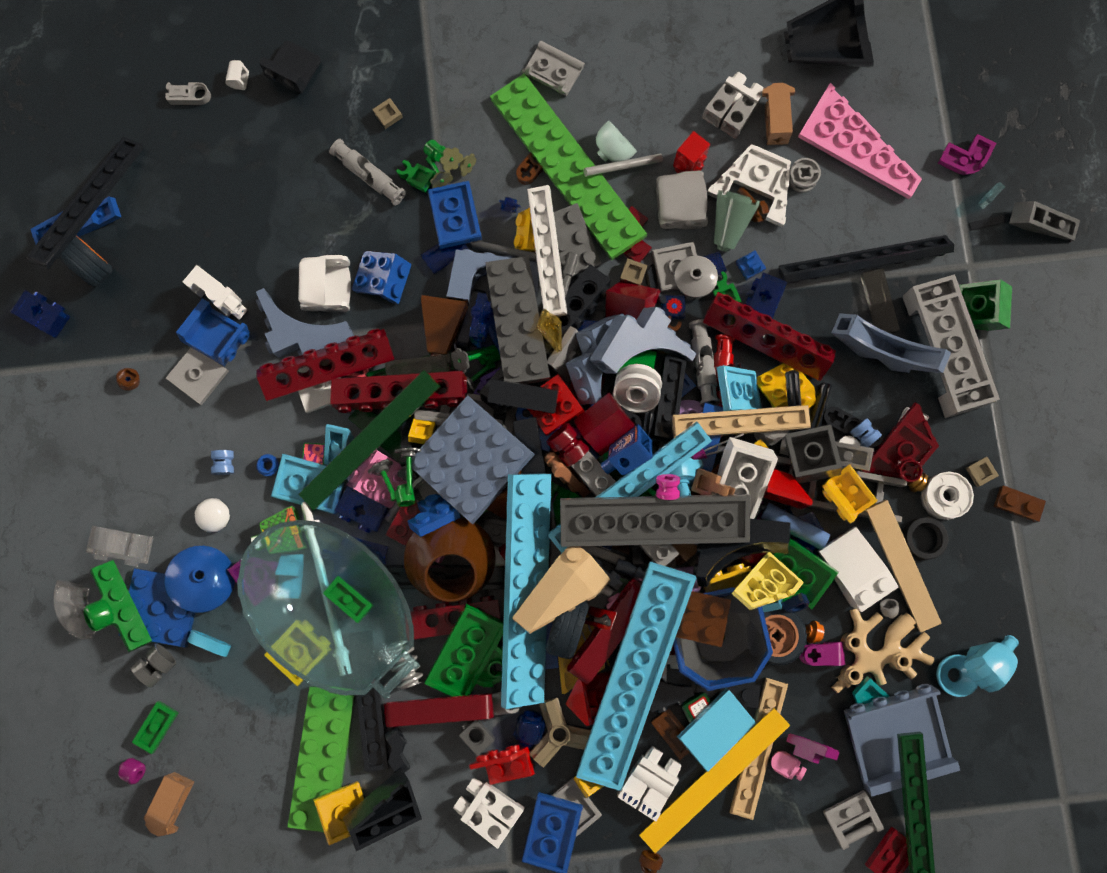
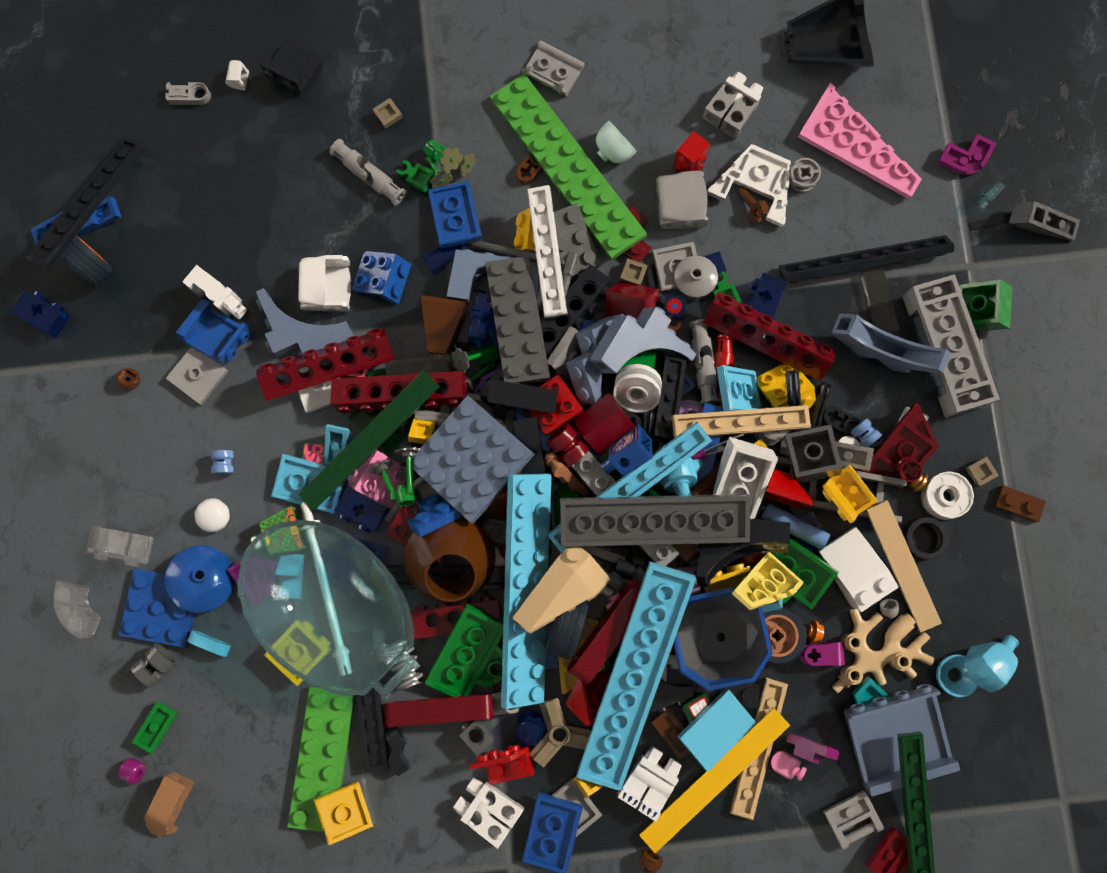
(115, 608): green plate -> none
(261, 465): blue plate -> none
(348, 599): green plate -> none
(383, 812): black wedge -> none
(509, 205): clear blue plate -> none
(551, 329): clear yellow piece -> none
(600, 618): red sticker -> none
(620, 165): light grey bar -> none
(668, 487): dark pink wheel -> none
(704, 619): reddish brown plate -> none
(709, 484): medium nougat plate -> none
(732, 218): sand green cone -> none
(750, 265): blue tile -> none
(778, 113): medium nougat piece -> none
(796, 603): dark blue tile -> none

